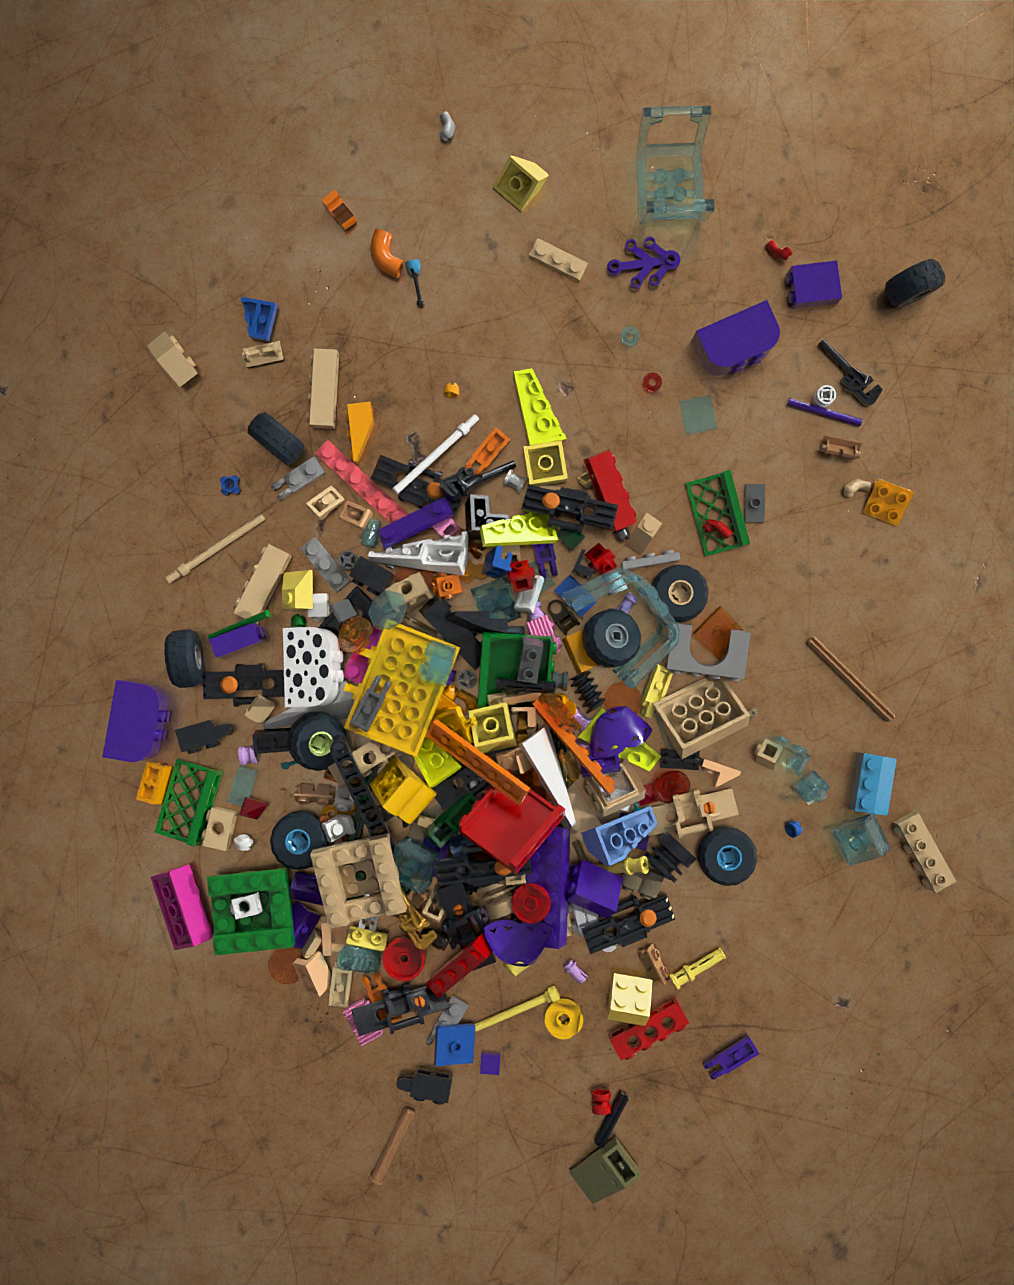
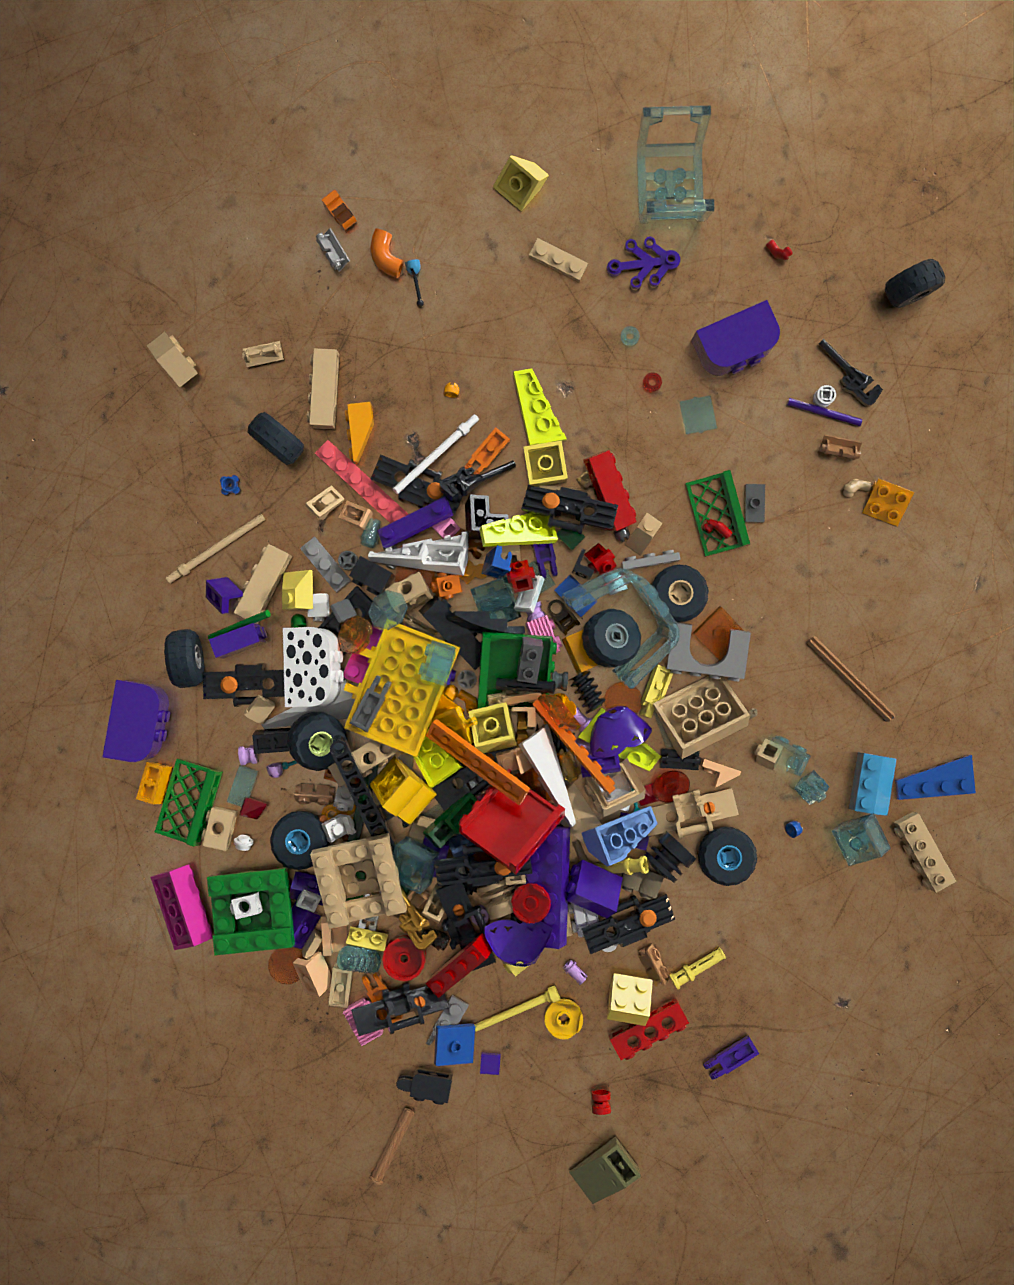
(202, 734): black hinge -> none
(220, 591): none -> dark purple panel
(260, 317): blue wing -> none
(275, 770): none -> lavender hinge
(299, 477): light grey hinge -> none
(308, 900): none -> white slope
(335, 252): none -> light grey hinge
(448, 128): light grey arm -> none
(515, 481): white bush -> none
(611, 1119): black axle -> none
(628, 602): lavender pin -> none
(814, 284): dark purple brick -> none
(943, 780): none -> blue wing

